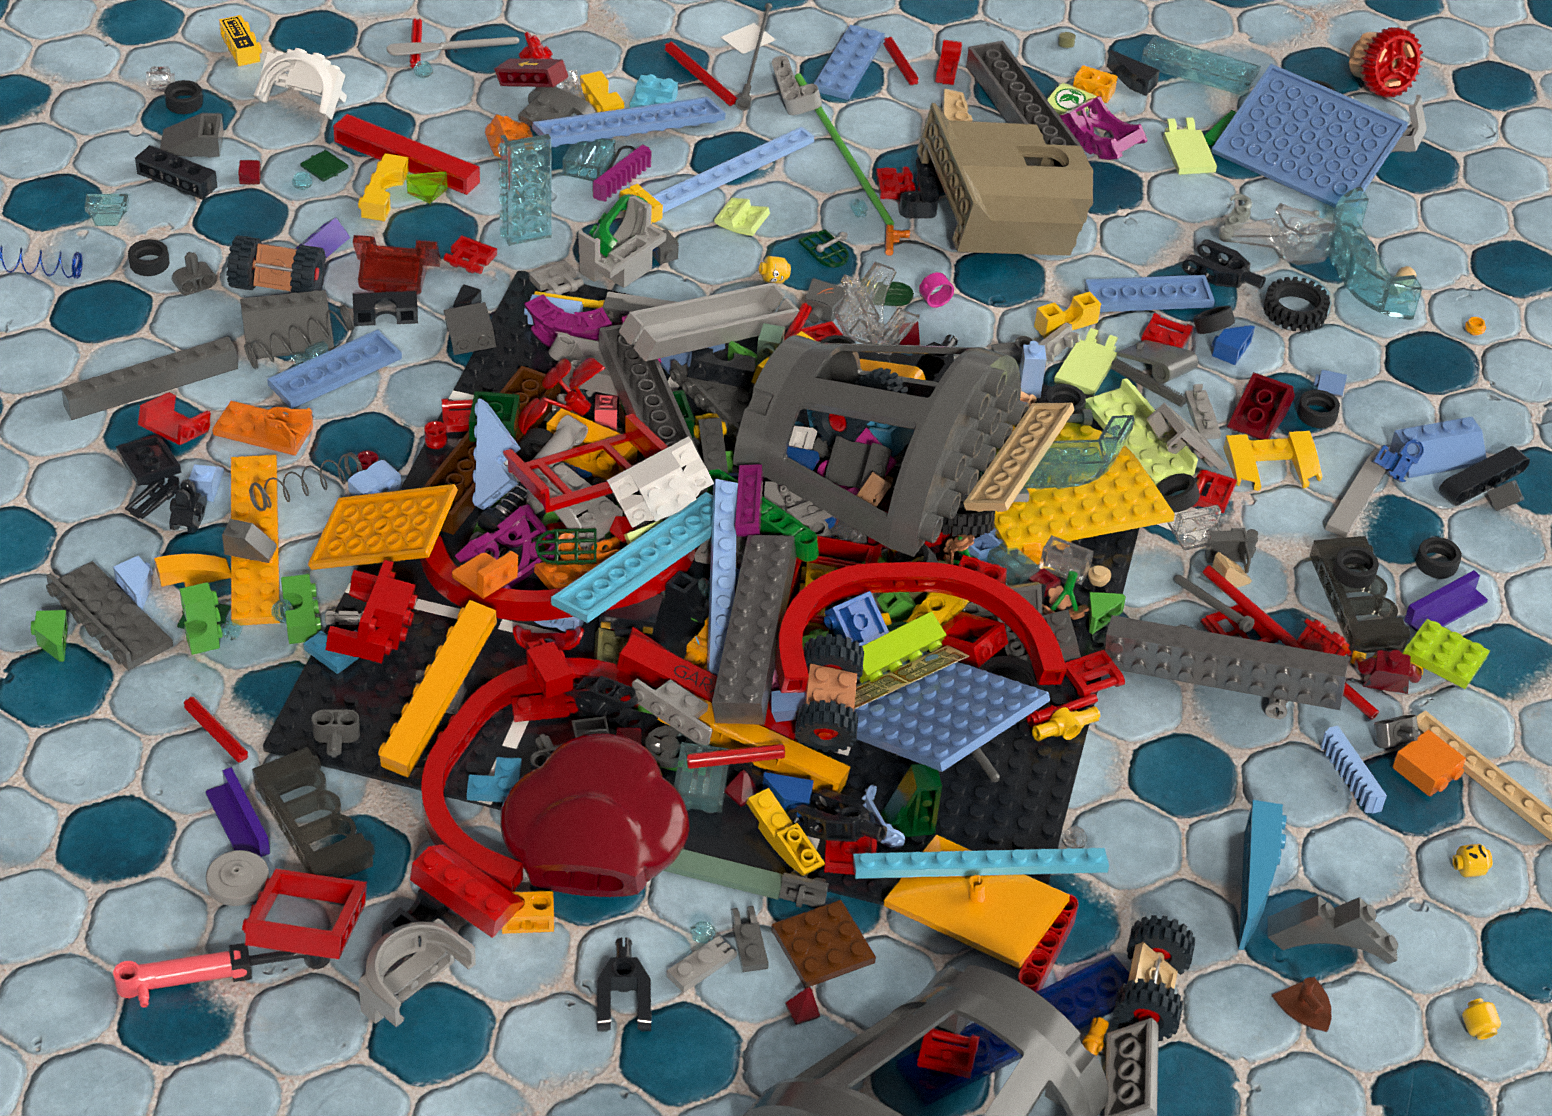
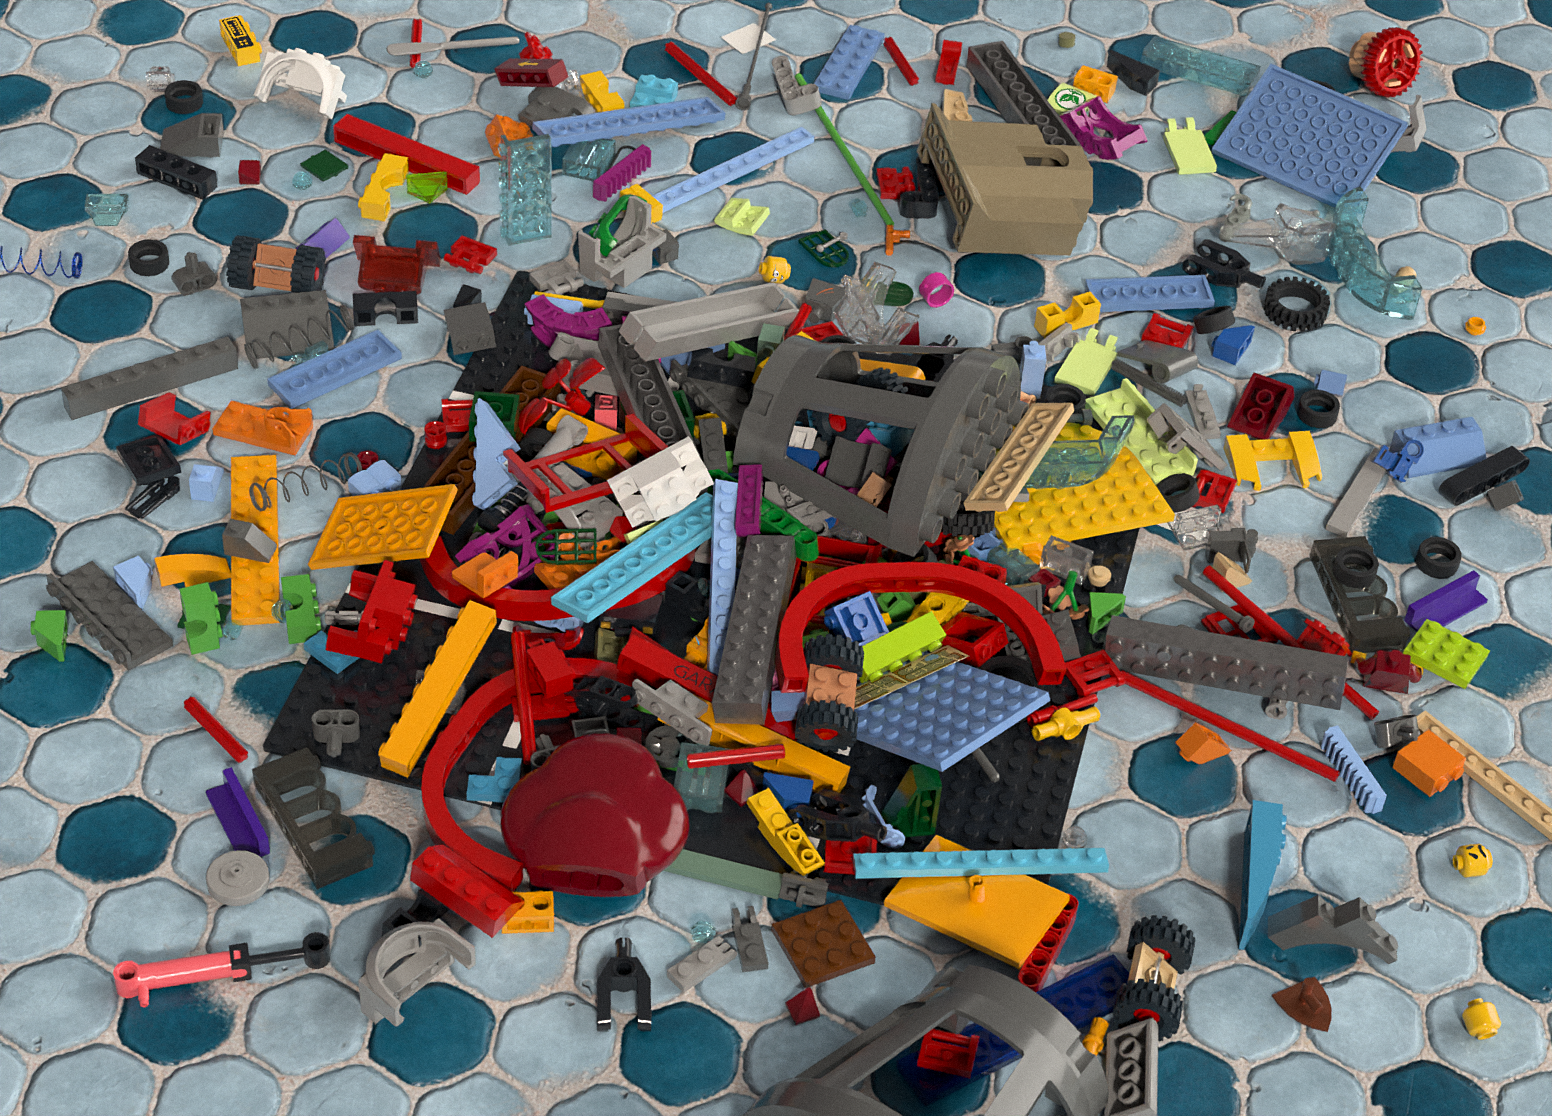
(187, 508): black hinge -> none
(299, 938): red window -> none
(523, 696): none -> red axle
(1201, 744): none -> orange slope
(1231, 727): none -> red piece

